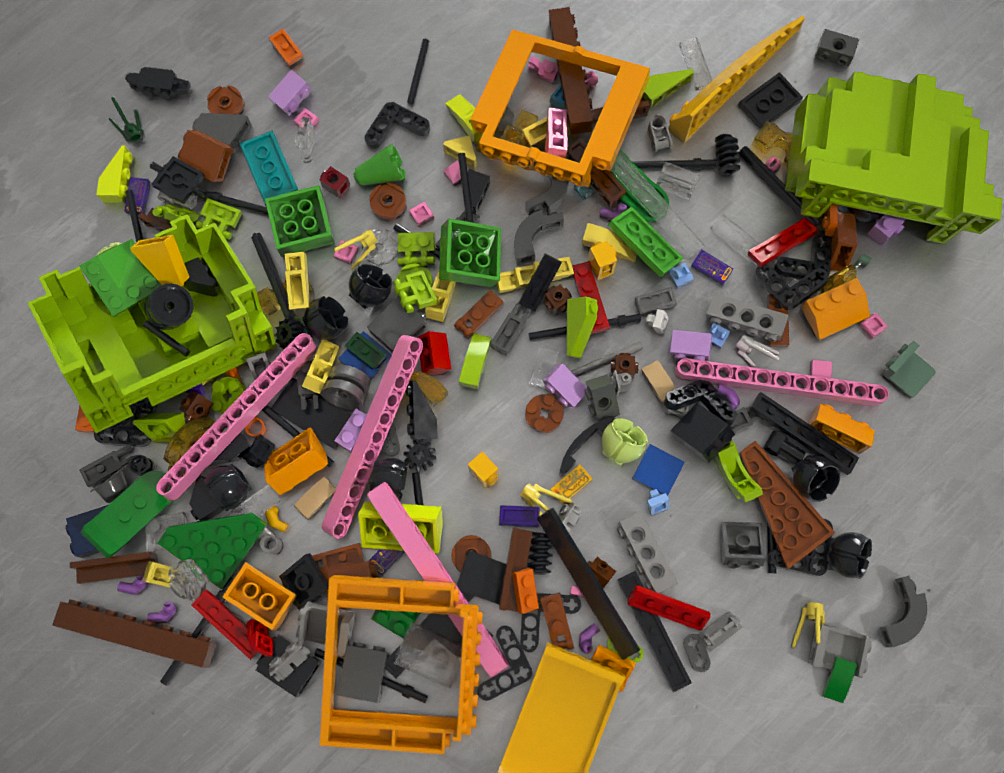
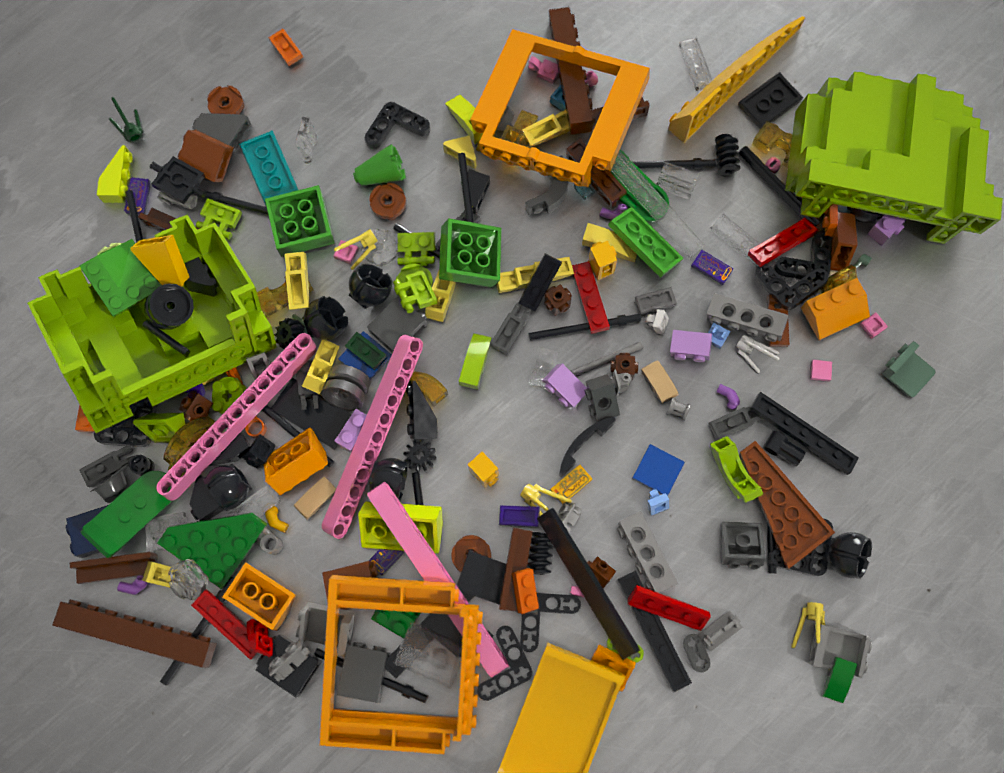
(158, 83): black hinge -> none
(165, 614): medium lavender arm -> none
(173, 212): lime plate -> none
(273, 275): black axle -> none
(290, 92): lavender brick -> none
(305, 113): bright pink tile -> none
(305, 581): black plate -> none
(337, 188): dark red brick -> none
(340, 557): dark orange plate -> none
(394, 439): dark grey beam -> none
(418, 70): black bar -> none
(421, 214): bright pink tile -> none
(435, 353): red brick -> none
(453, 173): bright pink tile -> none
(479, 314): dark orange plate -> none
(529, 229): dark grey arch -> none
(543, 424): dark orange plate -> none
(556, 132): bright pink slope -> none
(557, 620): dark orange plate -> none
(580, 323): lime slope -> none
(585, 638): medium lavender arm -> none
(623, 441): yellowish green piece -> none
(661, 136): light grey piece -> none
(665, 84): lime slope -> none
(680, 275): light blue tile -> none
(703, 392): black beam -> none
(703, 432): black brick -> none
(816, 477): black piece -> none
(828, 384): bright pink beam -> none
(833, 40): dark grey brick -> none
(842, 429): light orange slope -> none
(912, 618): dark grey arch -> none

